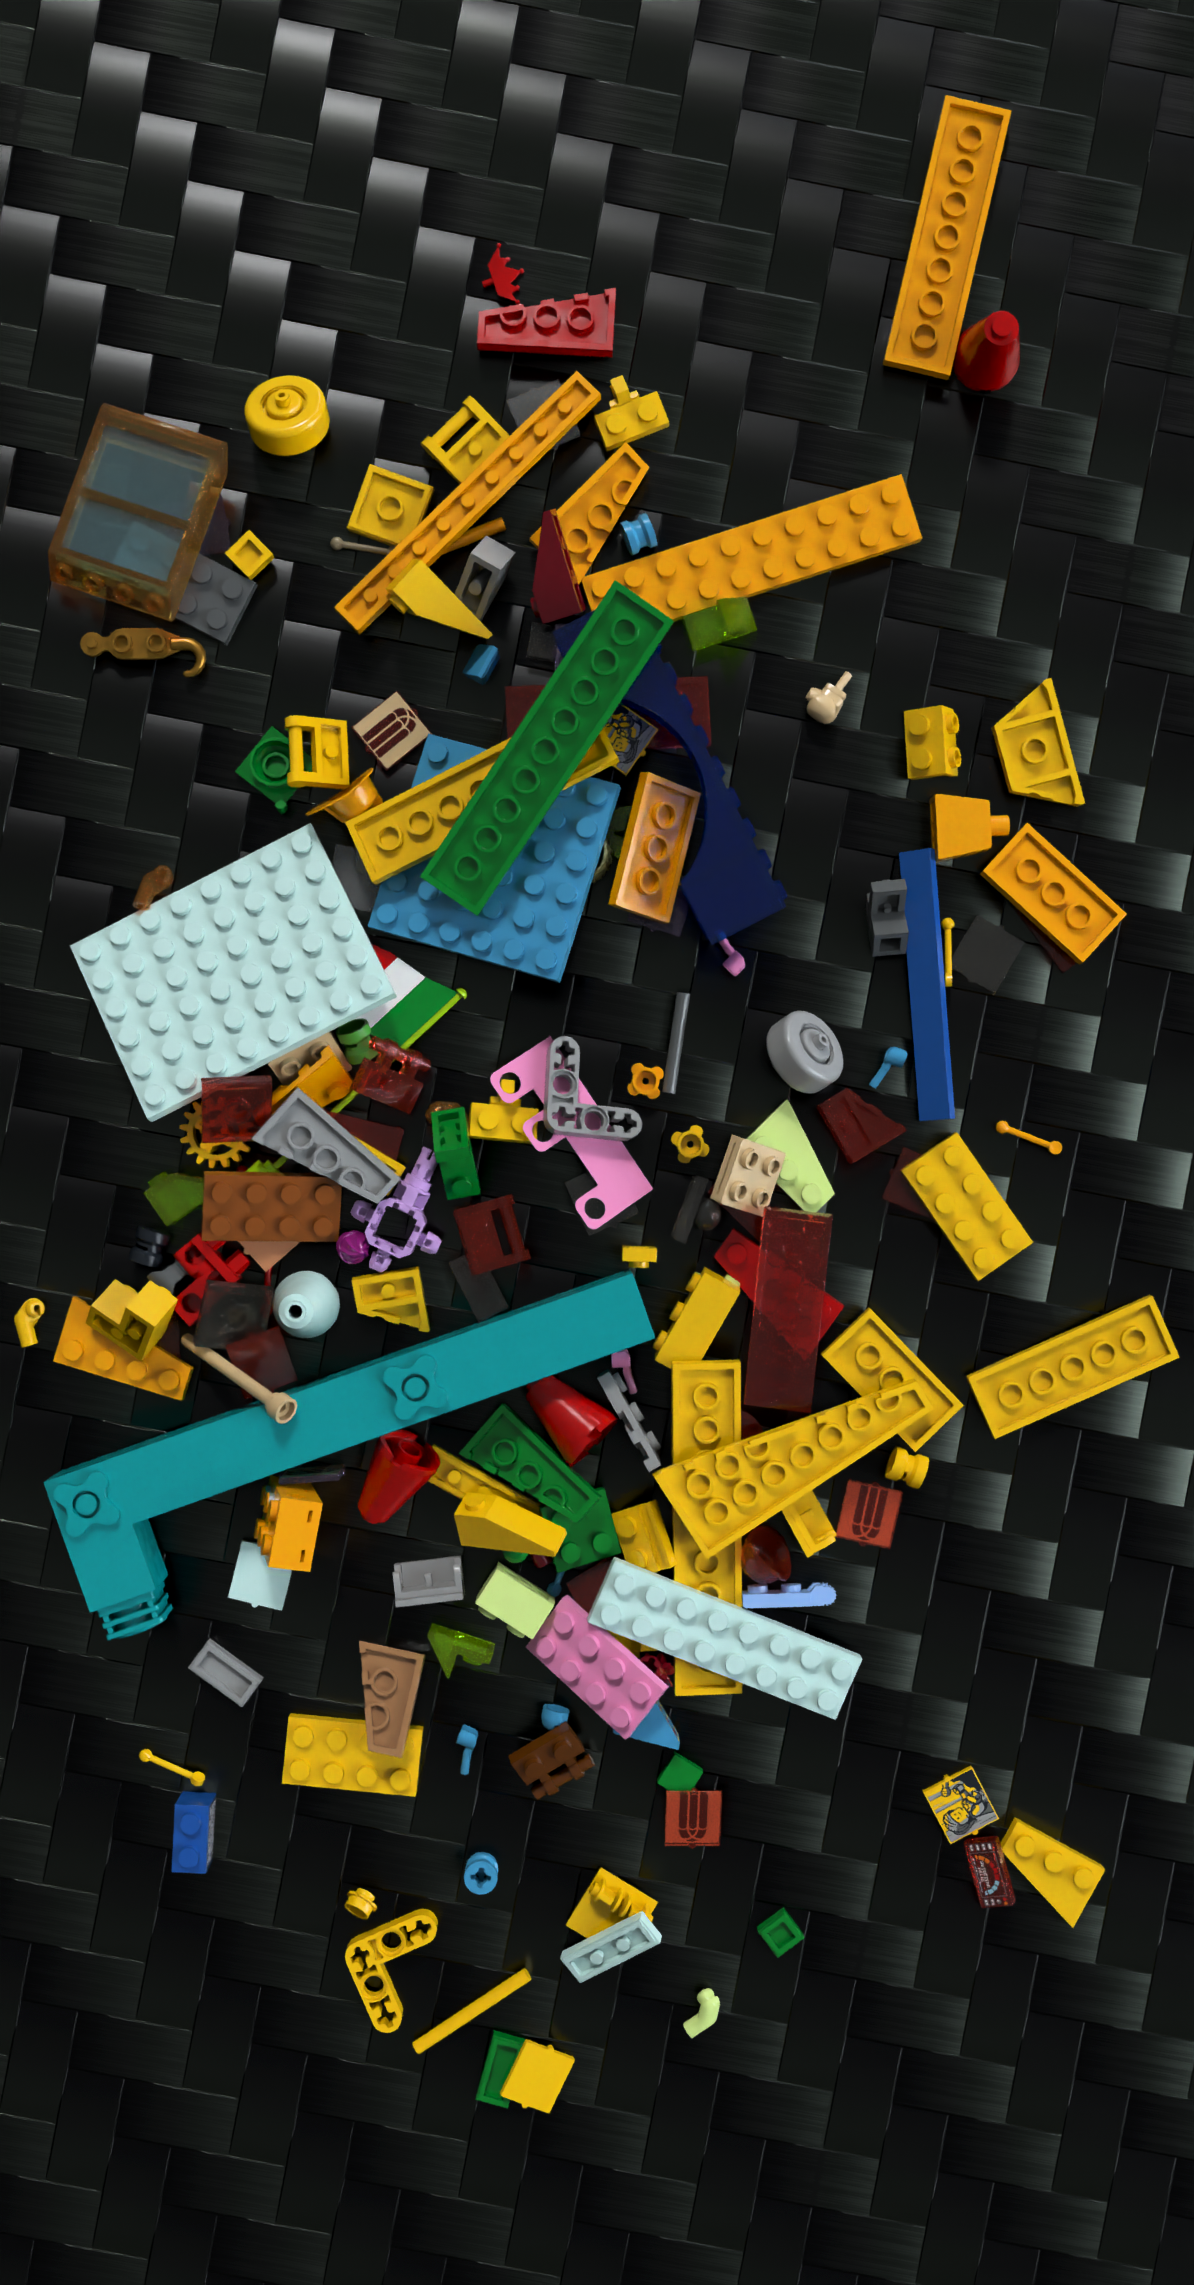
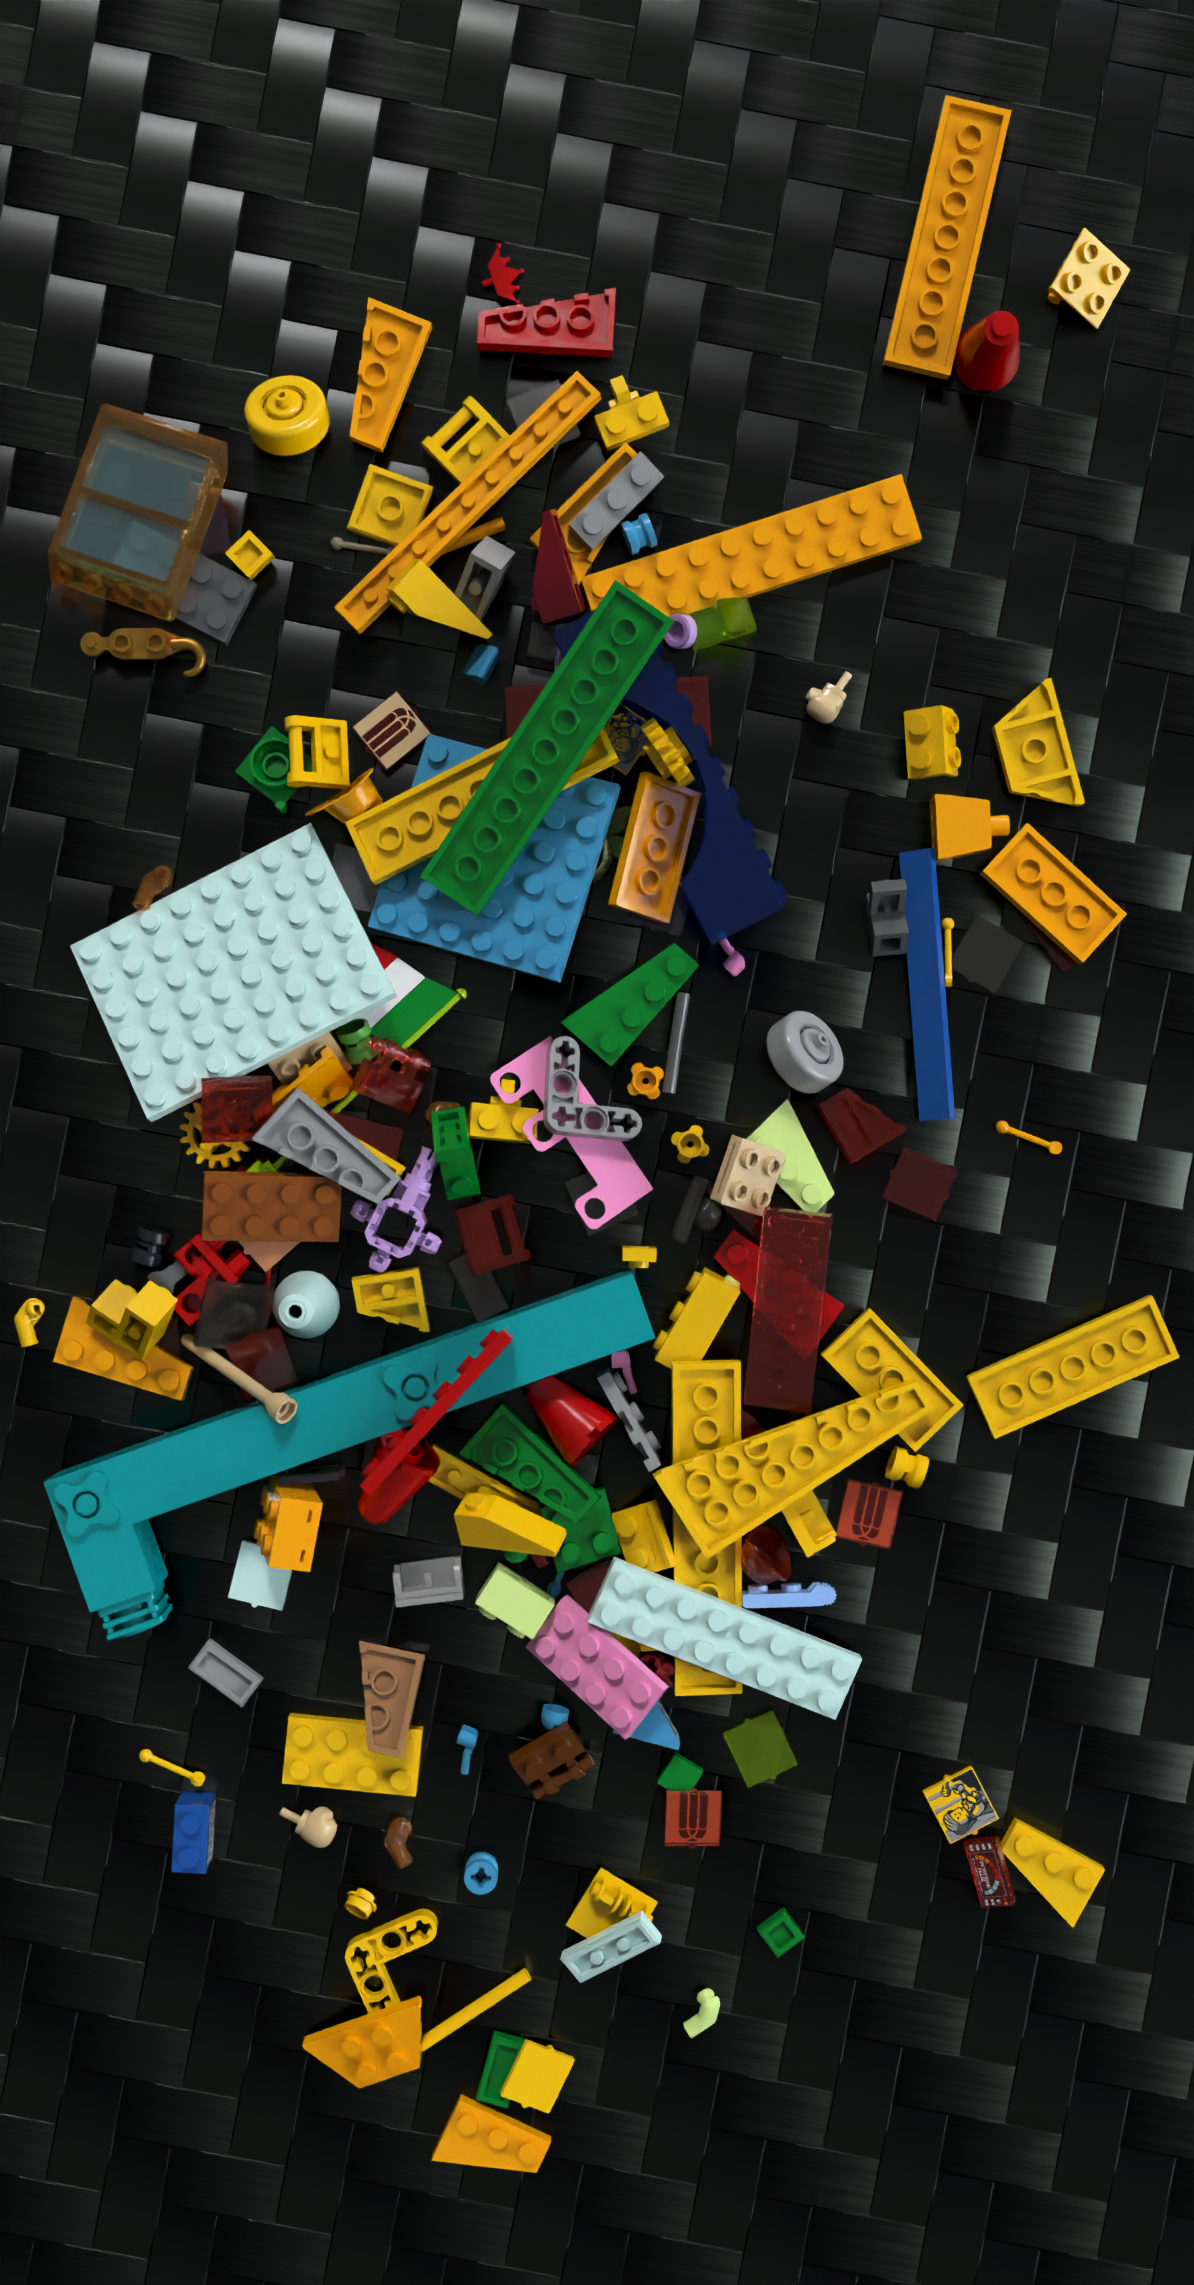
(175, 1195): clear neon green slope -> none
(314, 1827): none -> tan piece
(353, 1247): magenta plate -> none
(373, 2044): none -> light orange wing
(387, 365): none -> light orange wing
(396, 1839): none -> clear orange arm
(425, 1419): none -> red plate
(449, 1643): clear neon green slope -> none
(489, 2139): none -> light orange wing
(615, 501): none -> light grey plate
(626, 1008): none -> green wing
(667, 753): none -> yellow gear
(682, 632): none -> lavender tile
(760, 1748): none -> clear neon green piece
(894, 1056): dark azure hand -> none
(966, 1206): yellow plate -> none
(1088, 278): none -> yellow hinge

